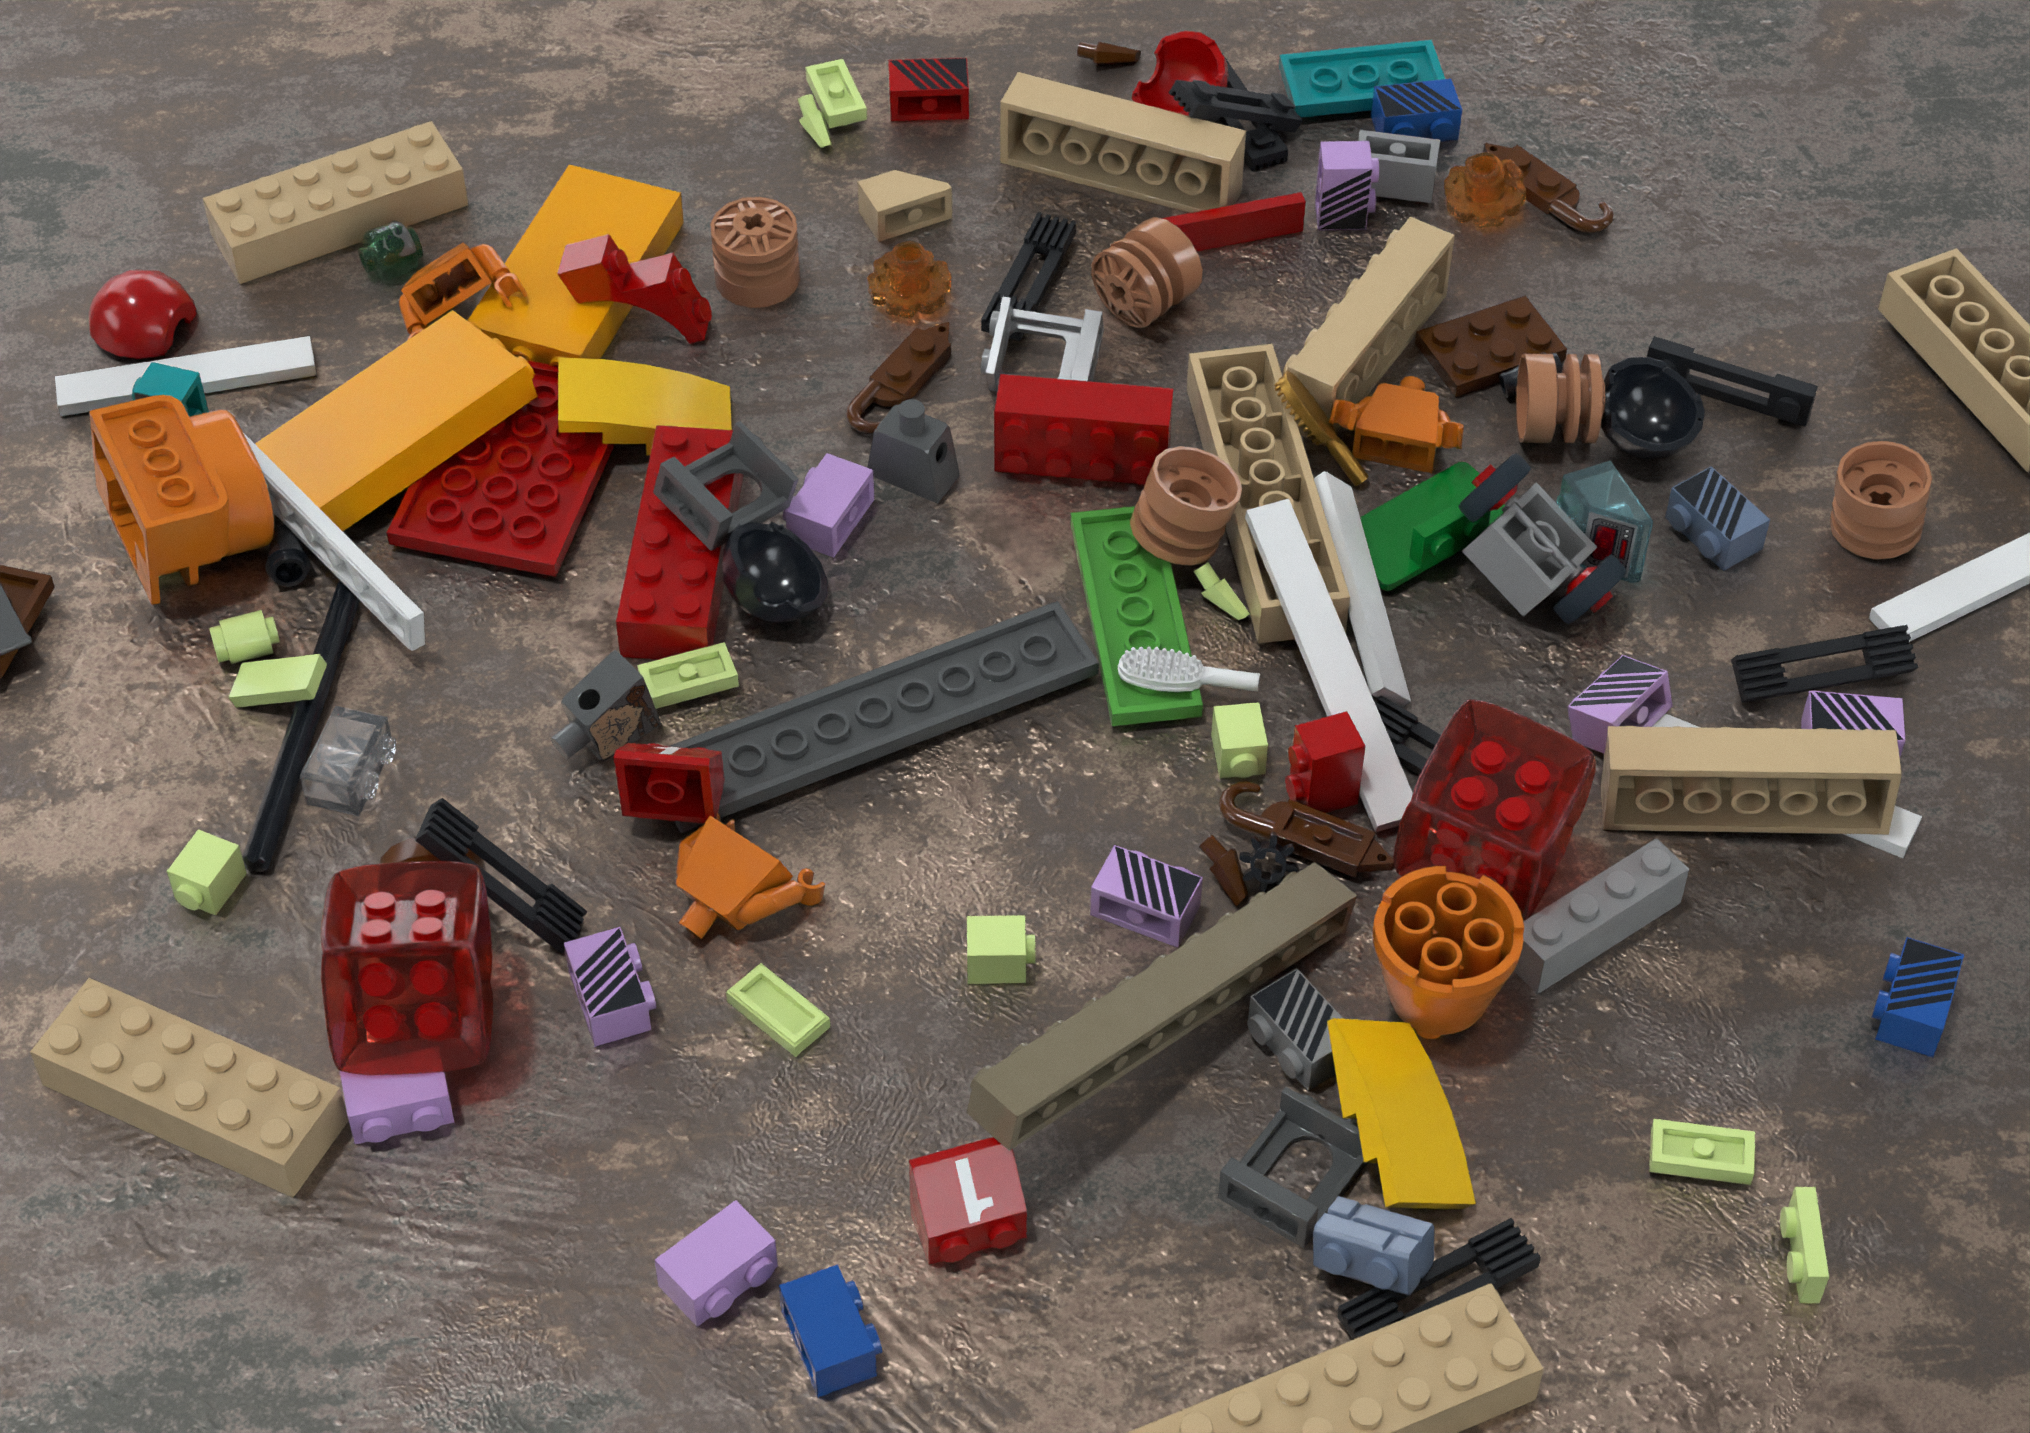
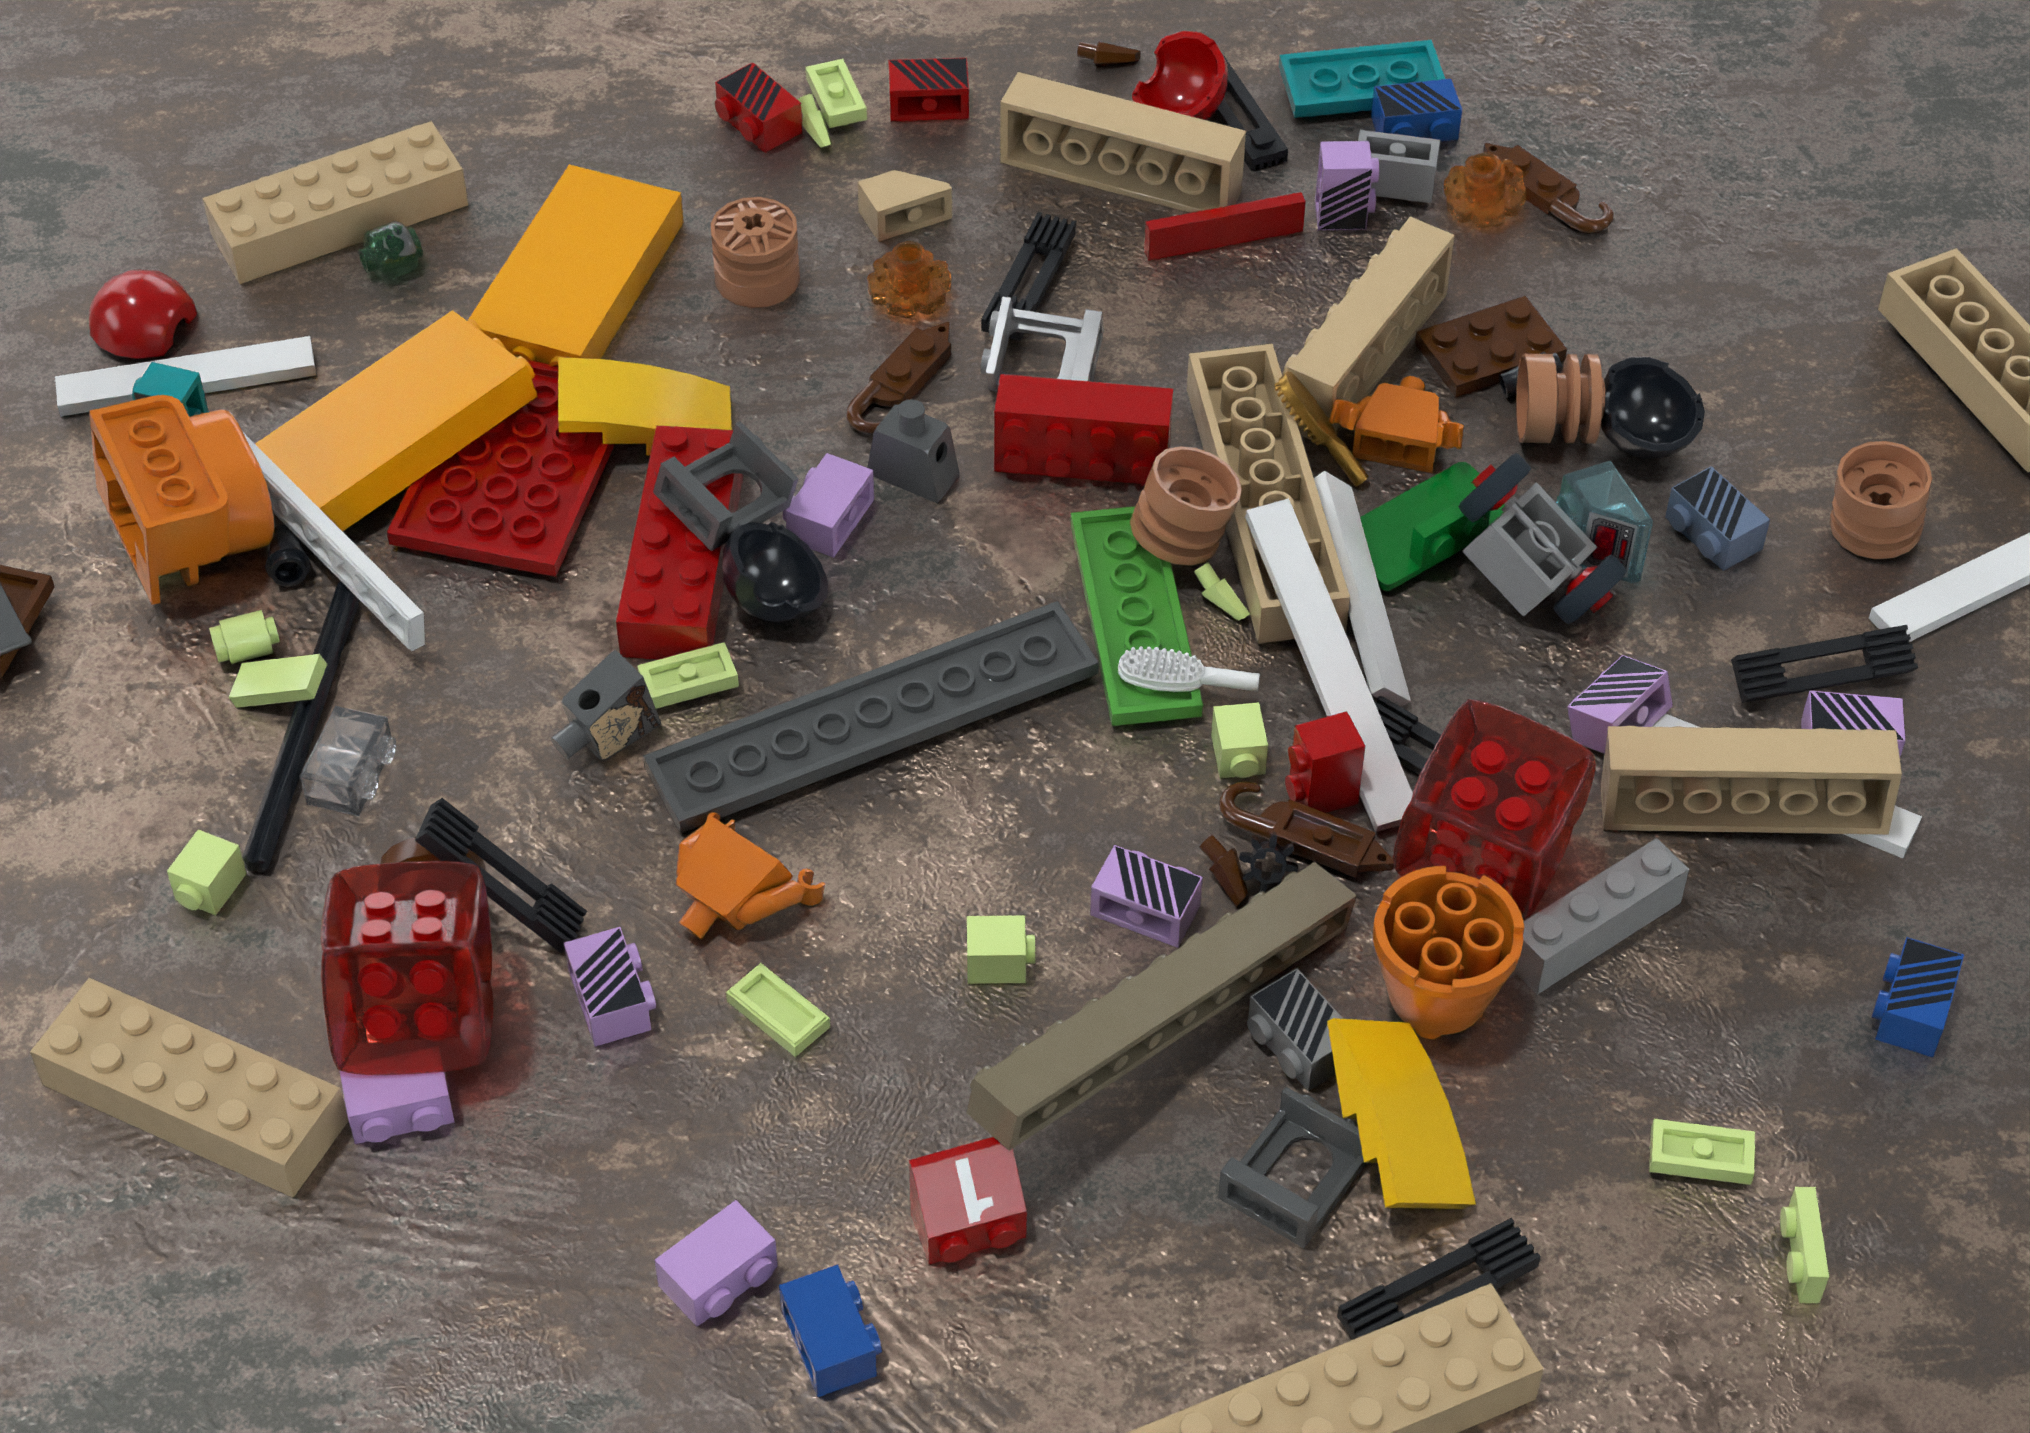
(452, 281): orange torso -> none
(601, 272): red arch -> none
(669, 782): red slope -> none
(758, 107): none -> red brick
(1146, 272): nougat wheel -> none
(1213, 102): black container -> none
(1373, 1245): sand blue brick -> none
(1788, 397): black container -> none

